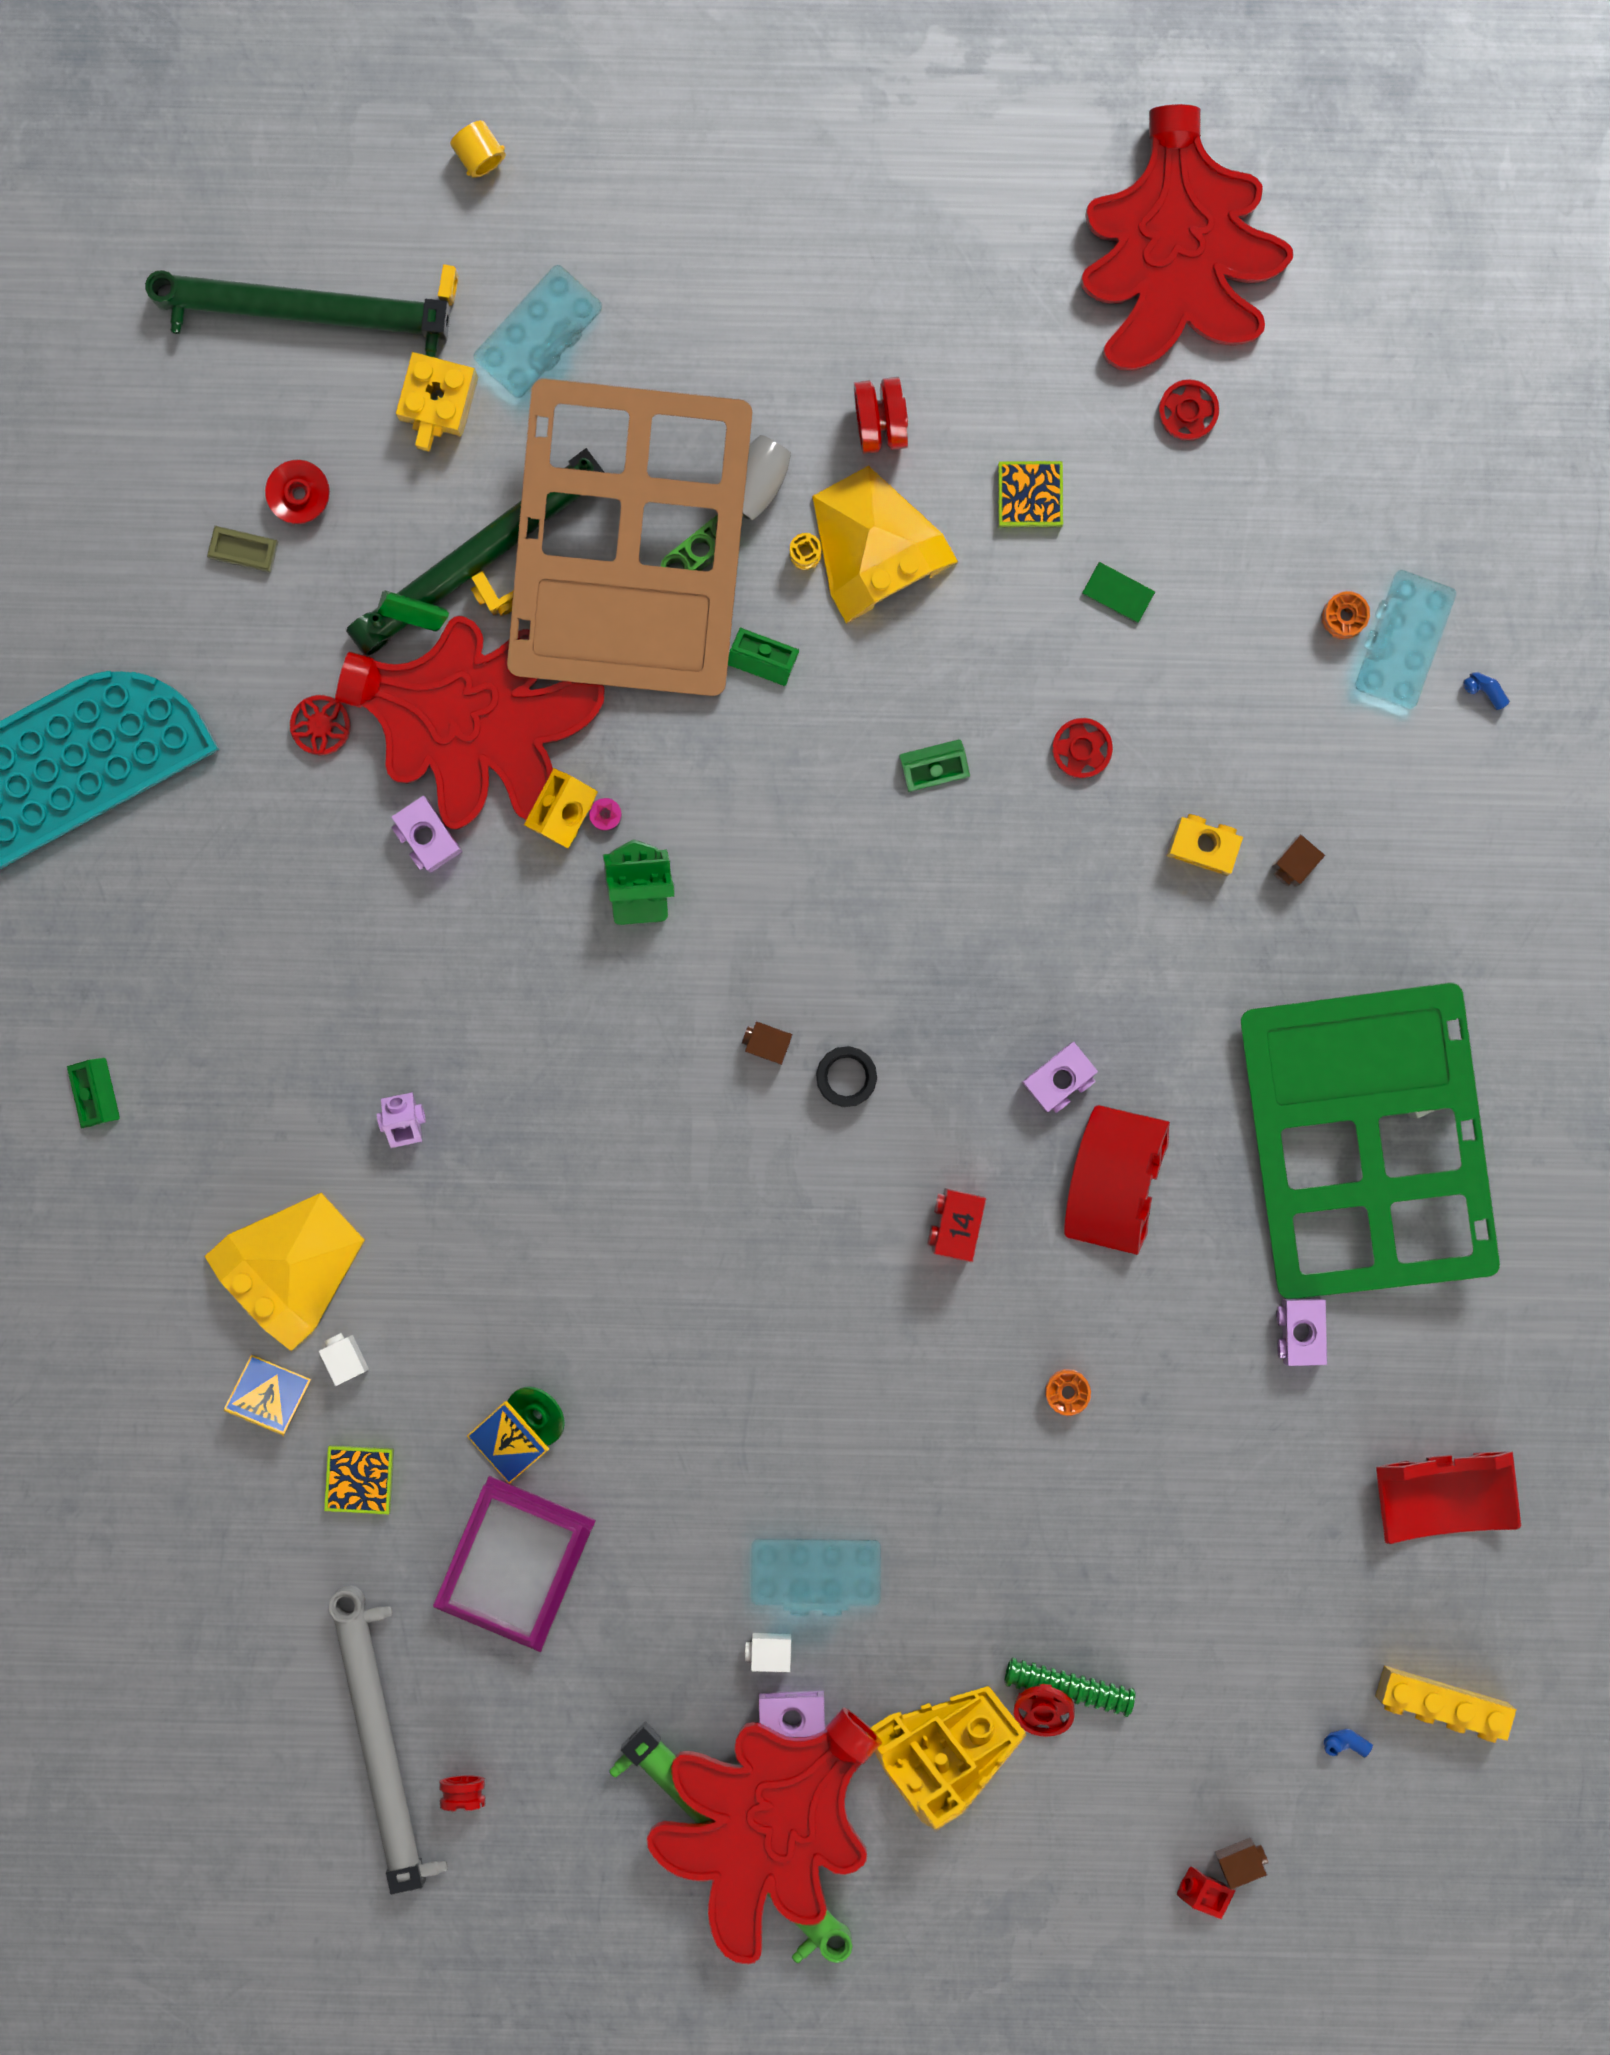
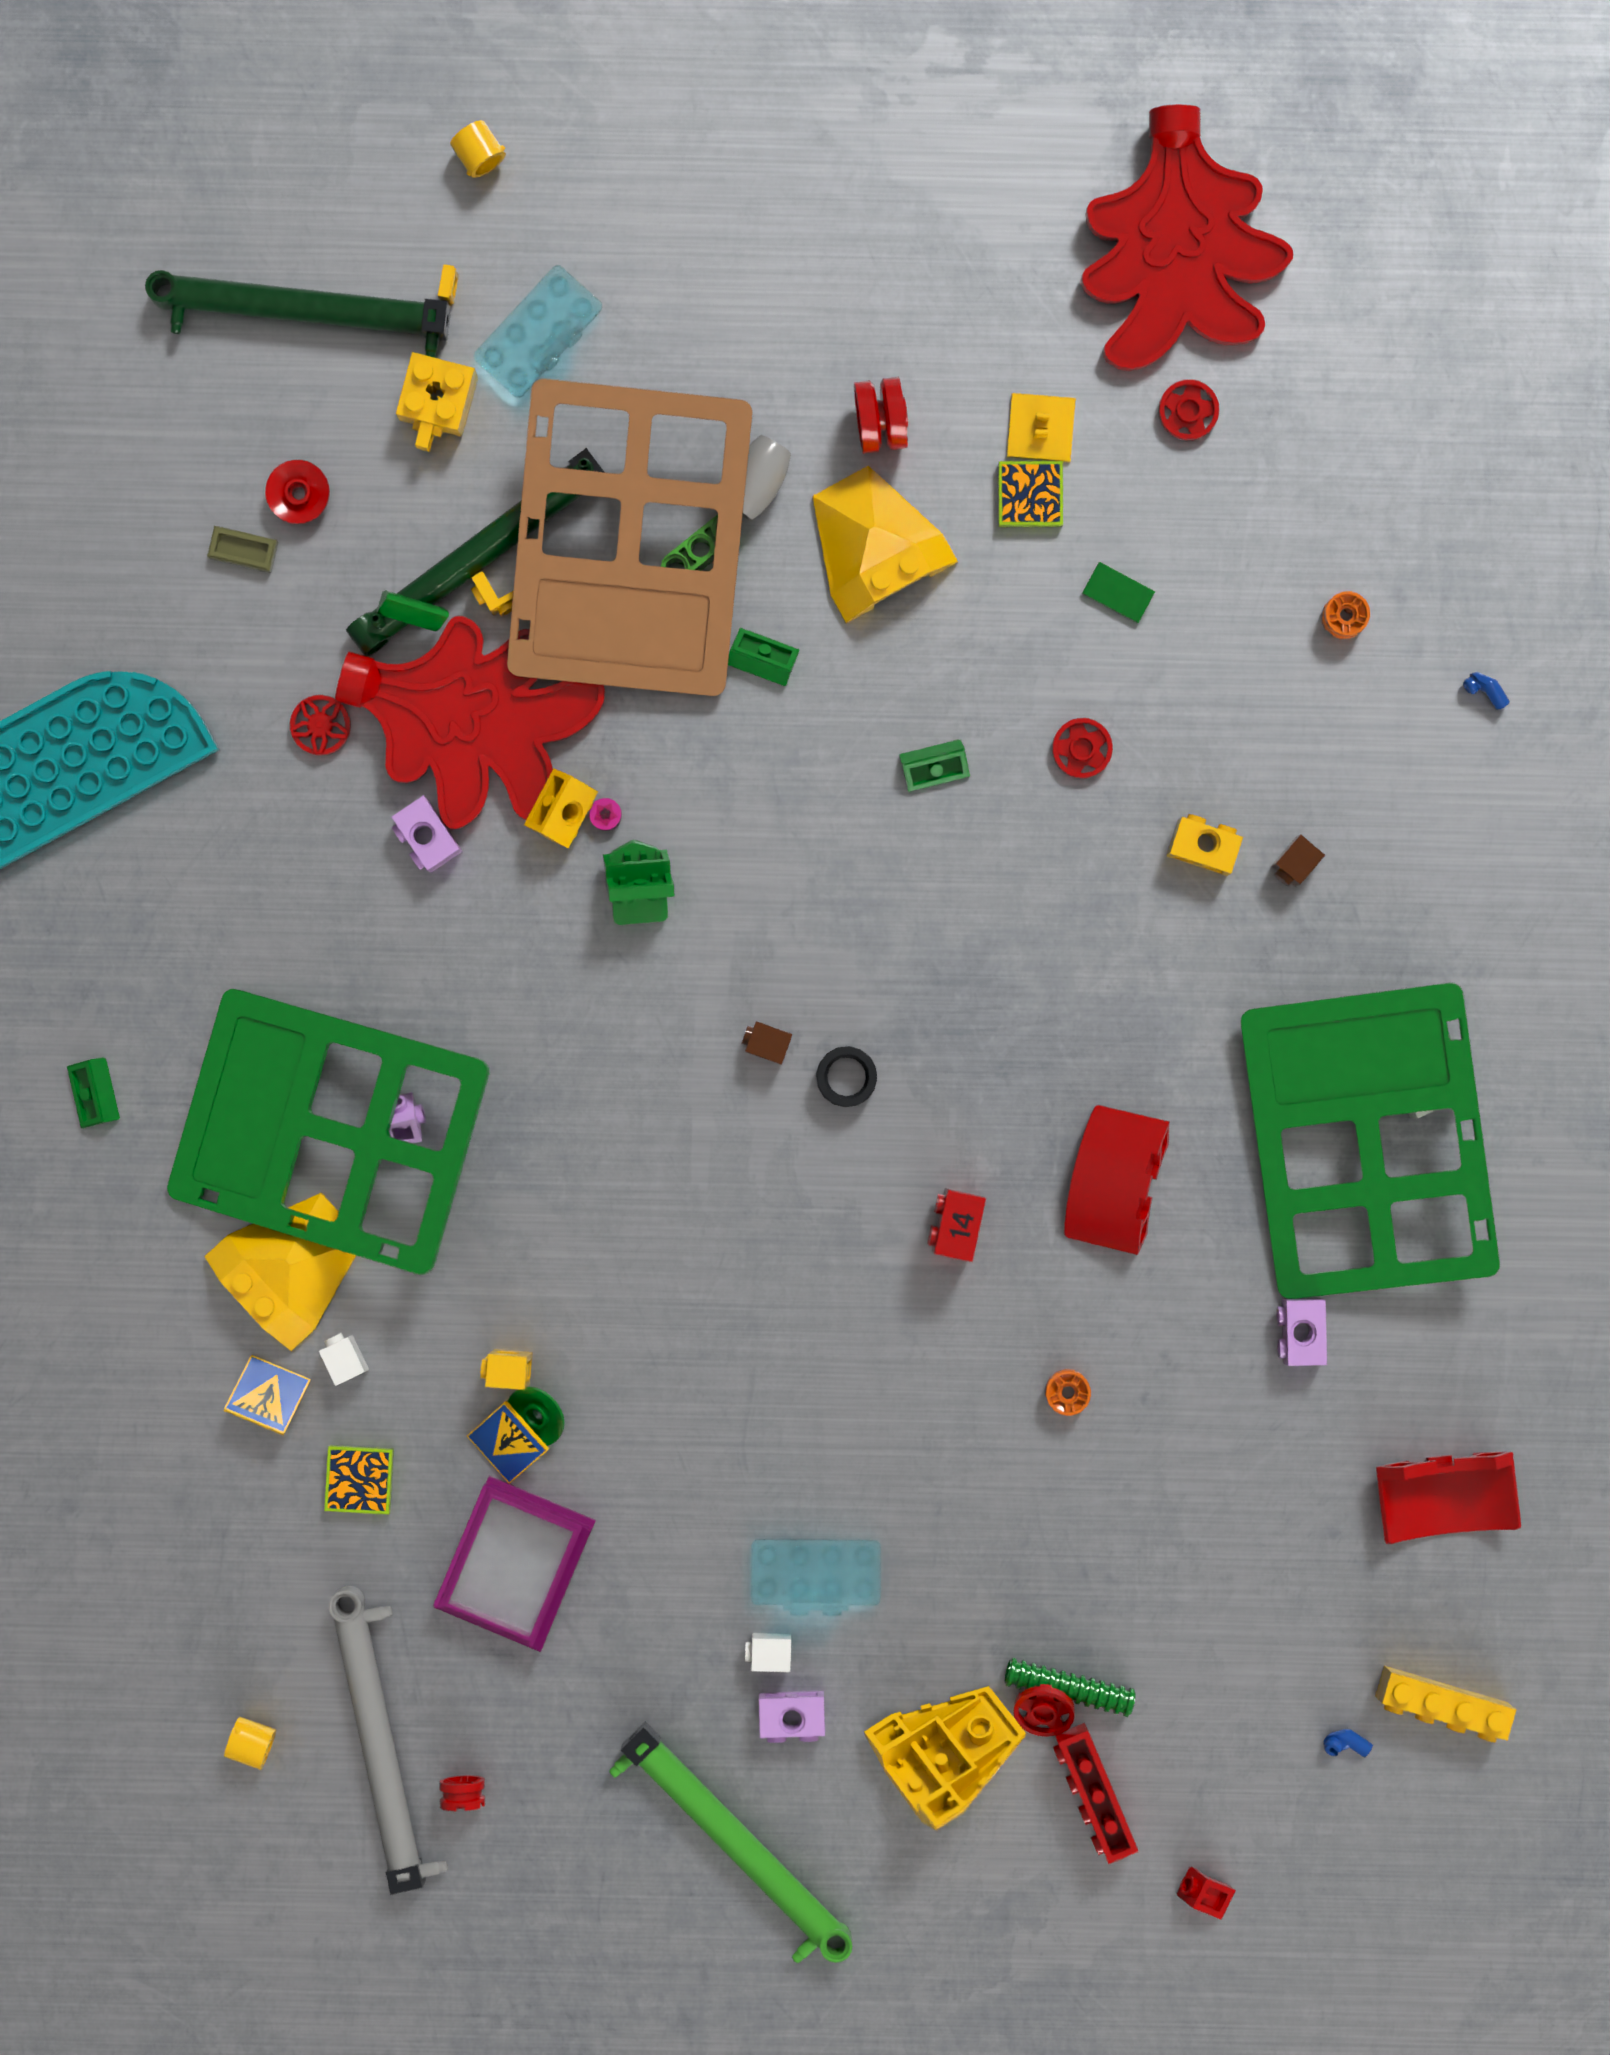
(250, 1743): none -> yellow piece
(257, 1109): none -> green door
(507, 1369): none -> yellow brick
(768, 1828): red plant -> none
(803, 556): yellow wheel -> none
(1041, 427): none -> yellow piece
(1041, 1083): lavender brick -> none
(1096, 1792): none -> red brick
(1242, 1863): reddish brown brick -> none
(1405, 639): clear light blue bracket -> none

